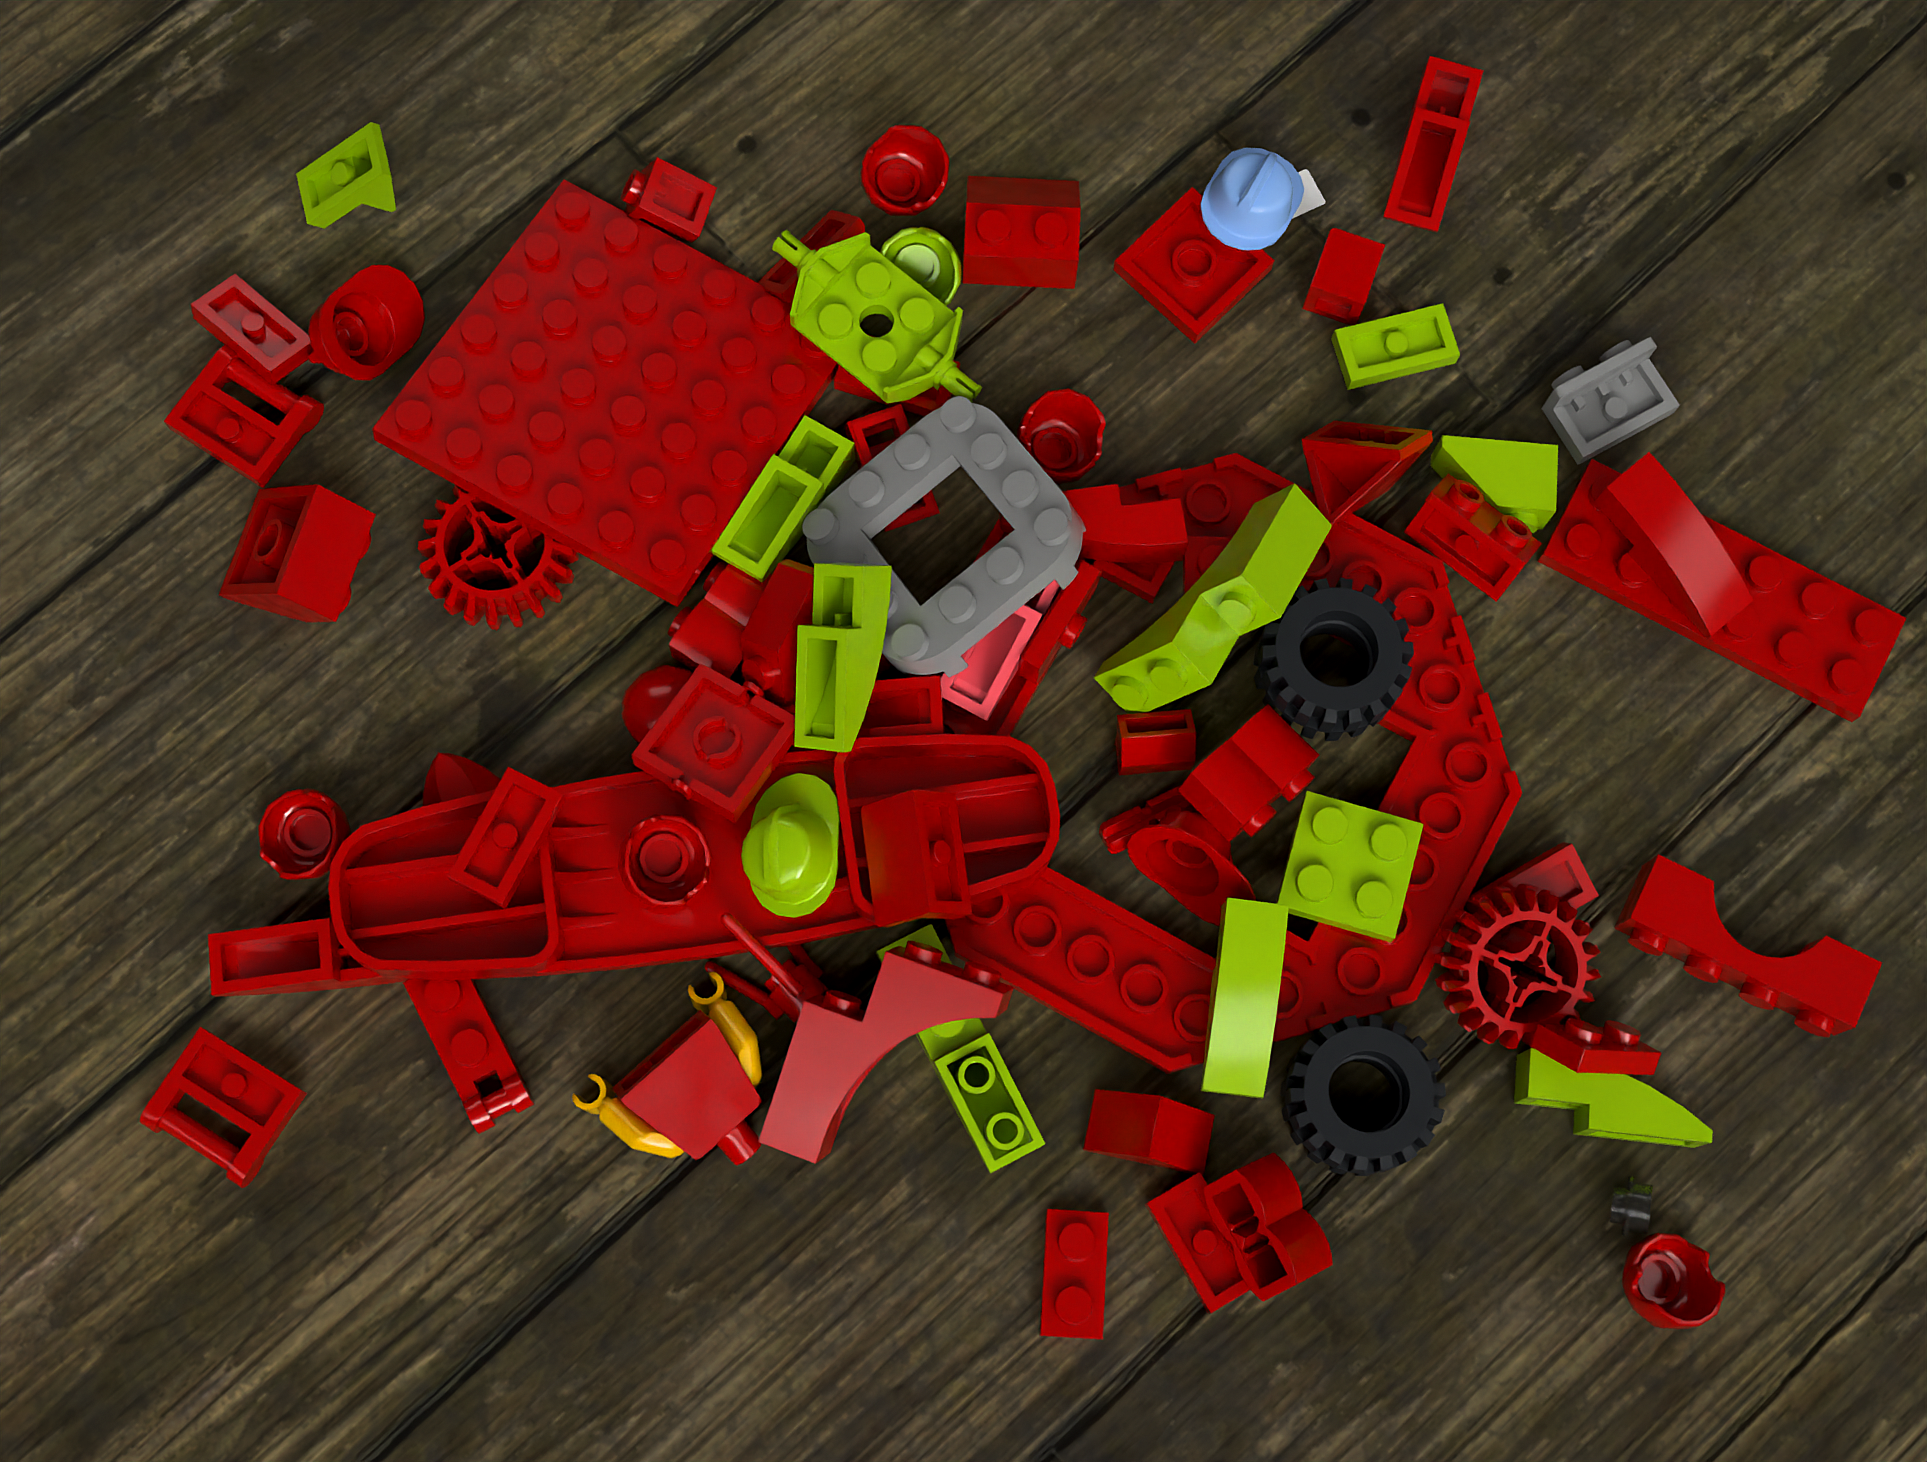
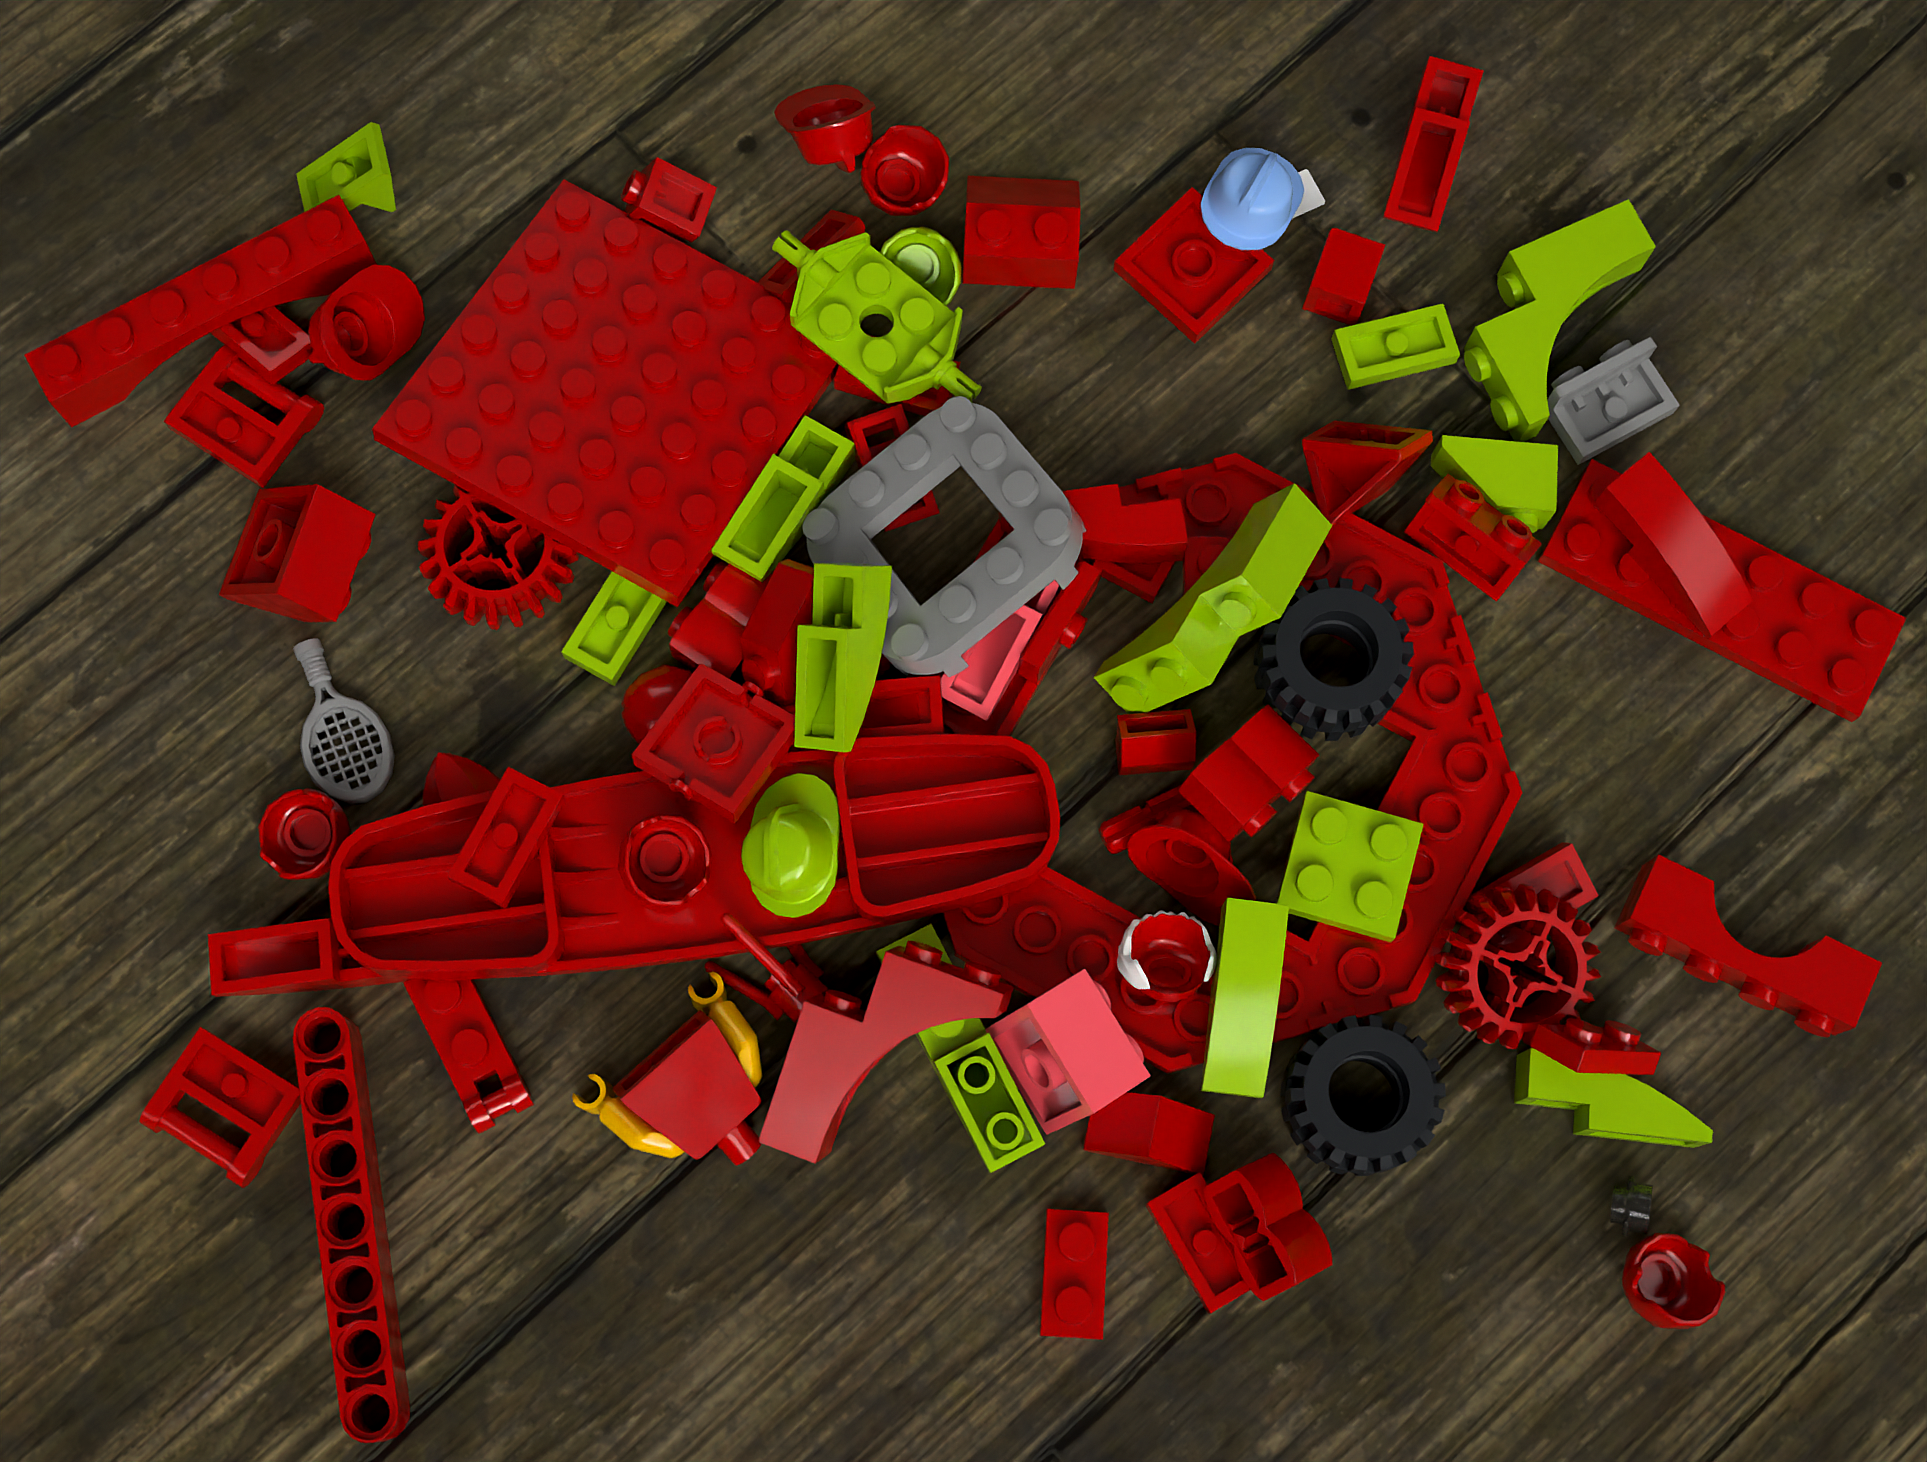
(116, 351): none -> red arch
(319, 677): none -> light grey piece
(371, 1246): none -> red beam
(613, 628): none -> lime plate
(828, 124): none -> red piece
(915, 857): red panel -> none
(1063, 434): red hair -> none
(1068, 1052): none -> coral slope
(1166, 955): none -> red hair
(1545, 286): none -> lime arch

